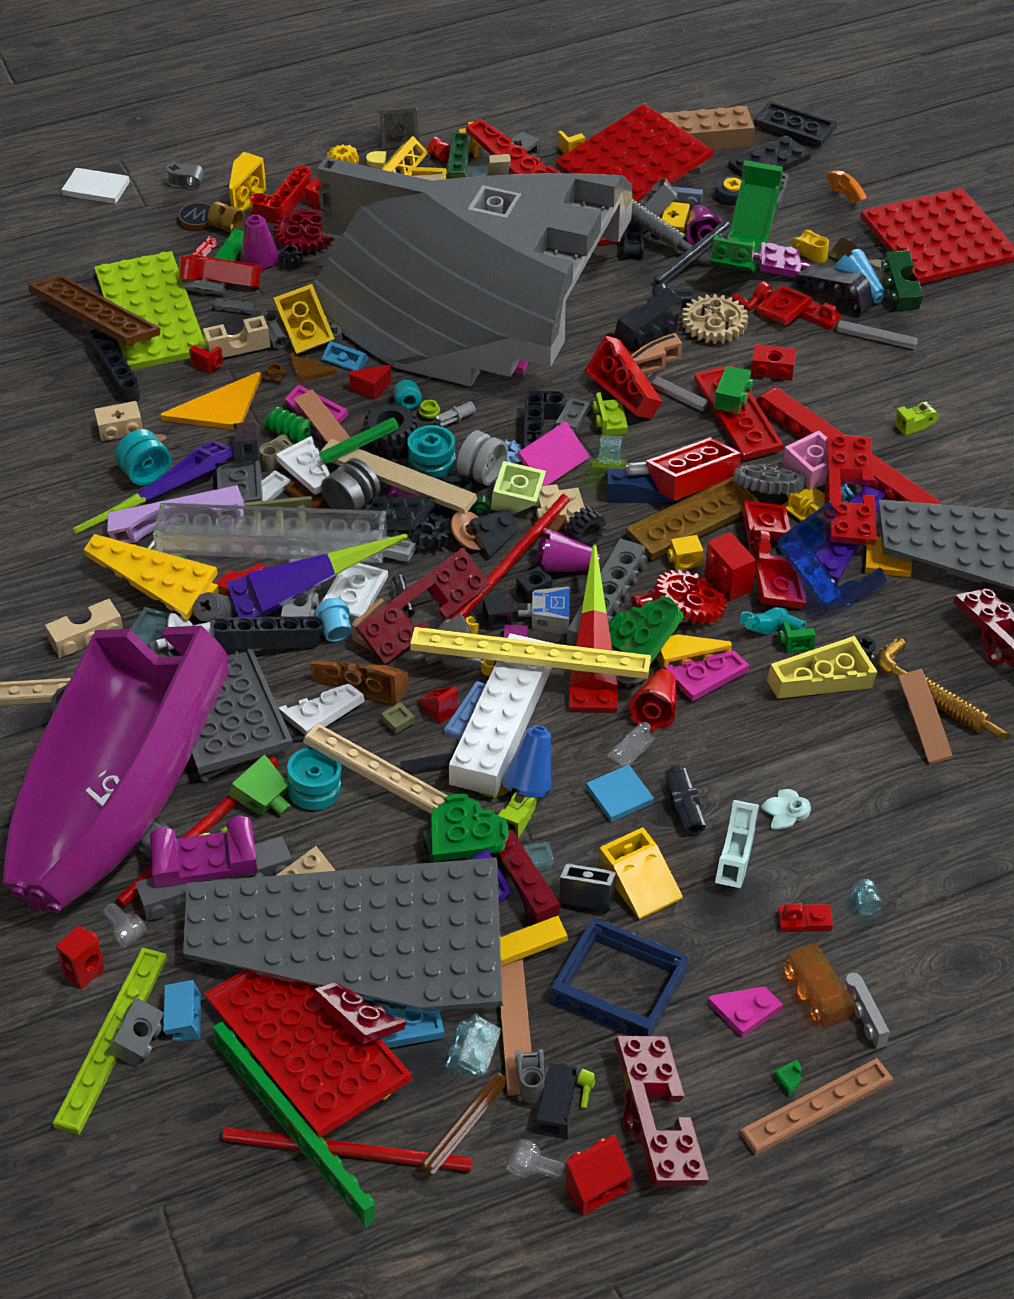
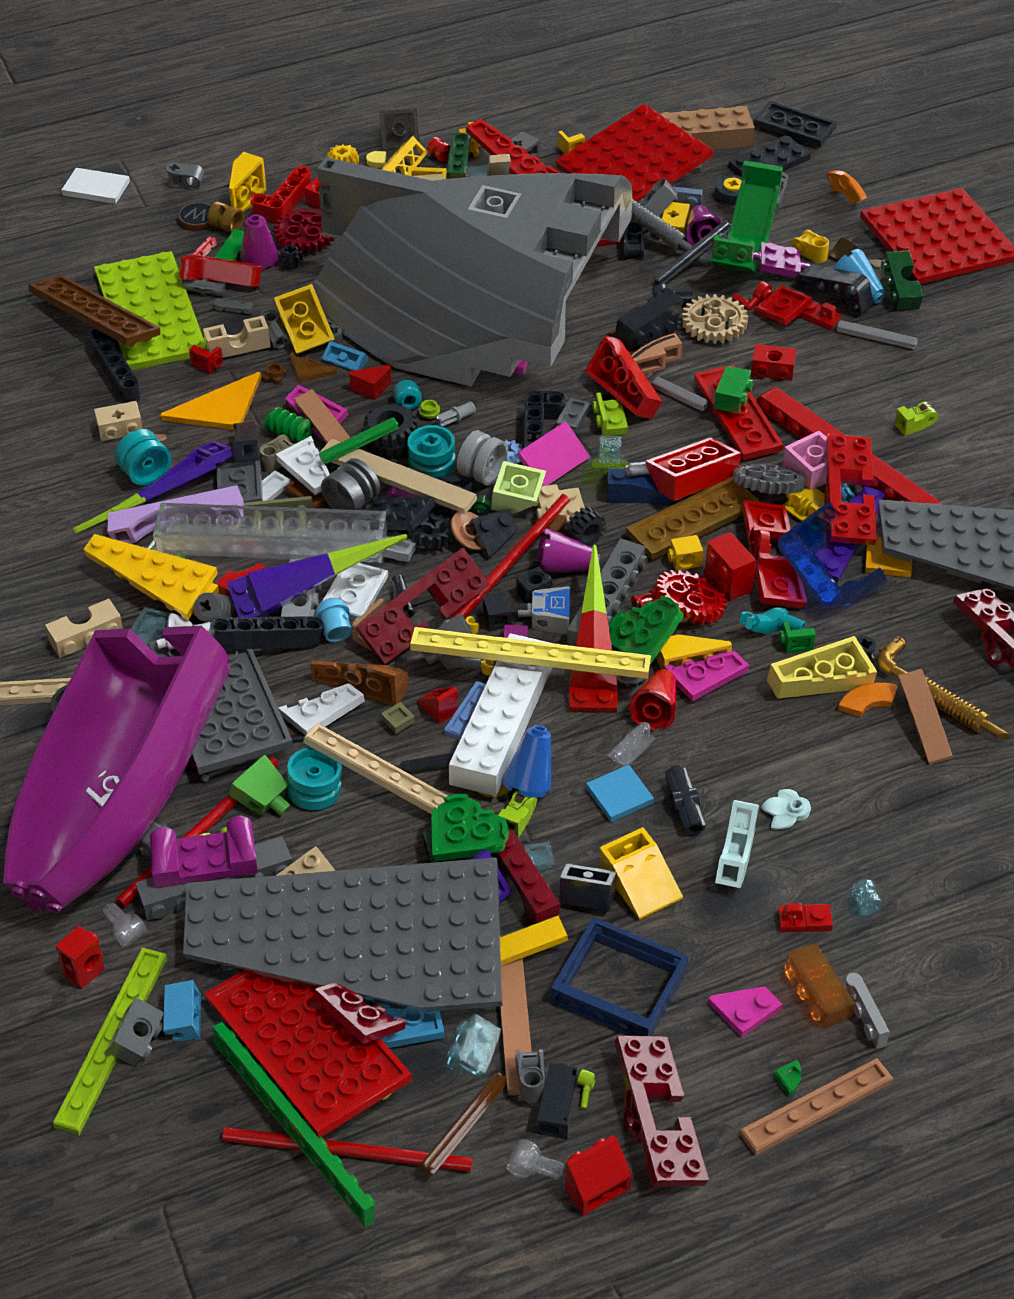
(868, 696): none -> orange tile

